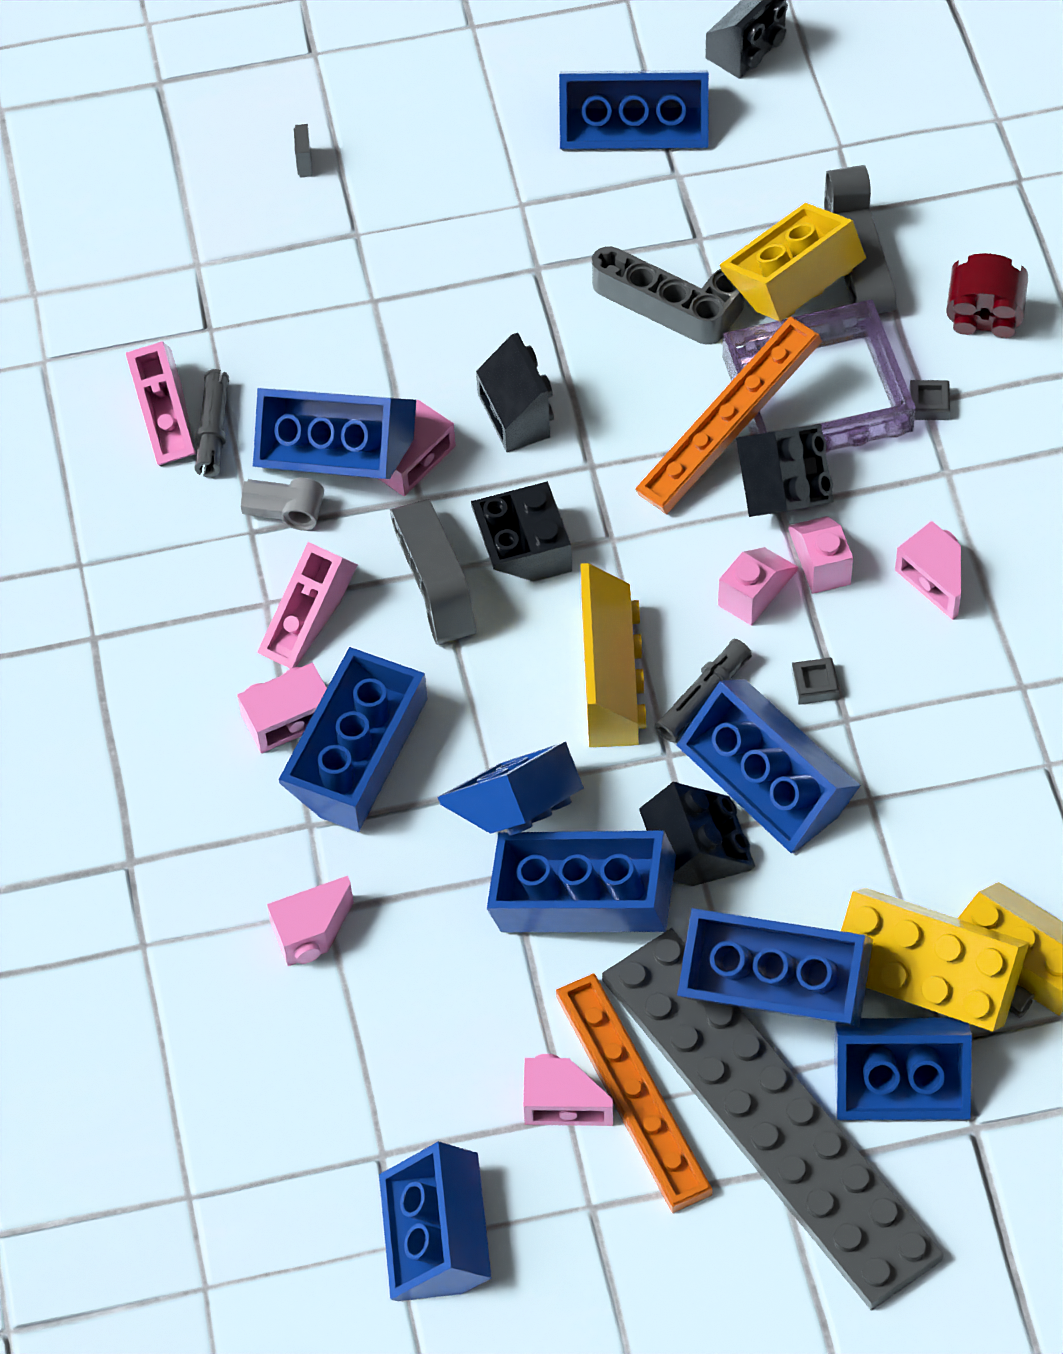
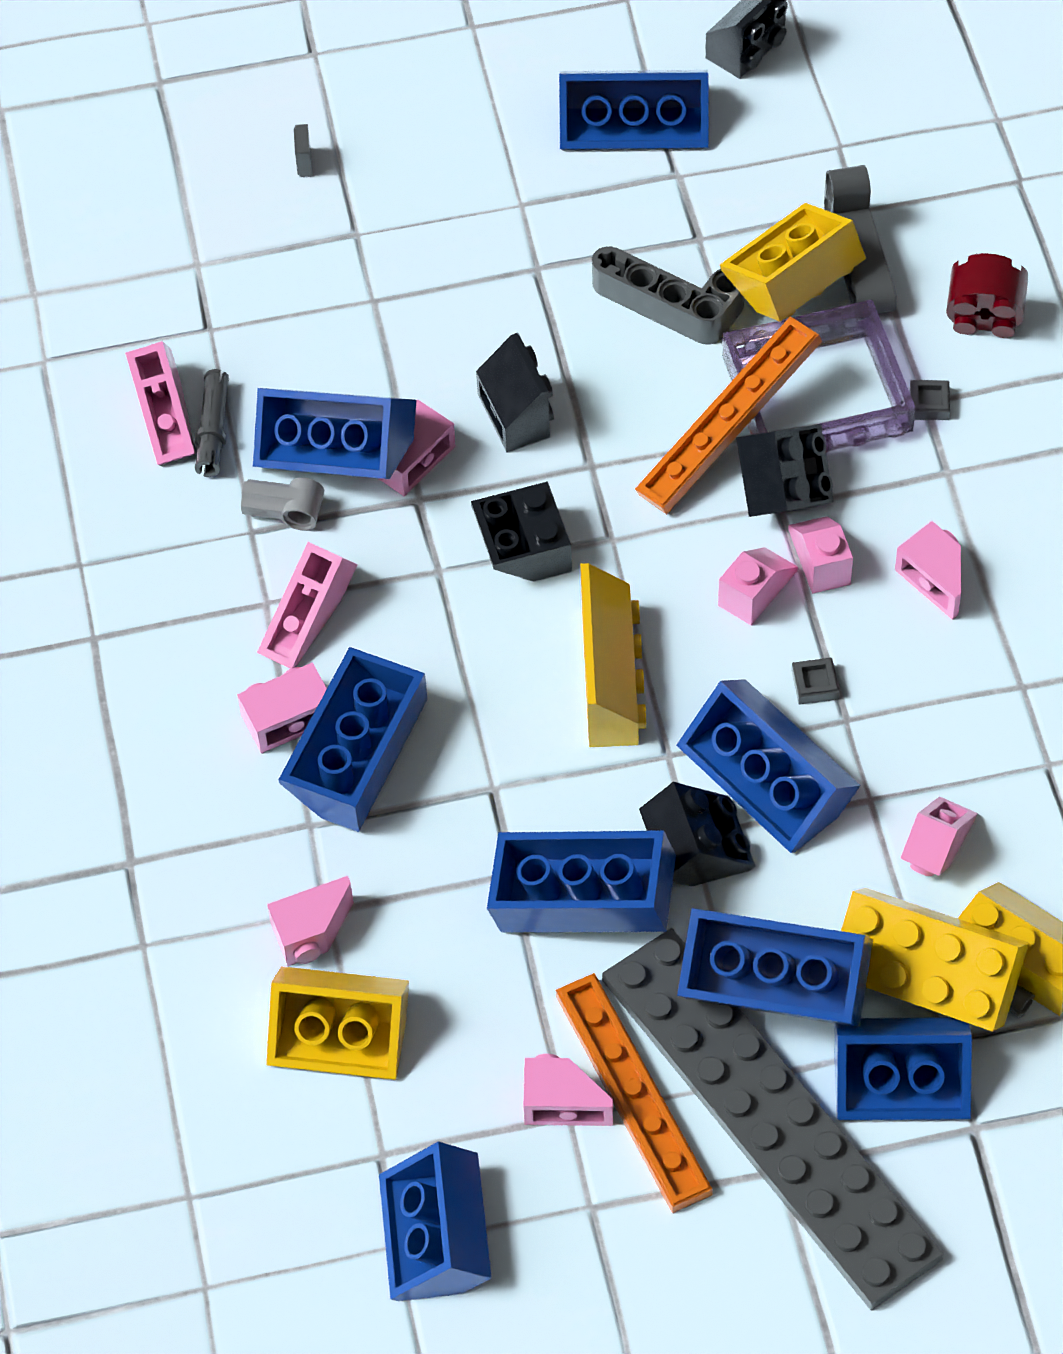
(337, 1022): none -> yellow slope
(435, 571): dark grey beam -> none
(517, 791): blue slope -> none
(693, 699): dark grey pin -> none
(937, 836): none -> bright pink slope

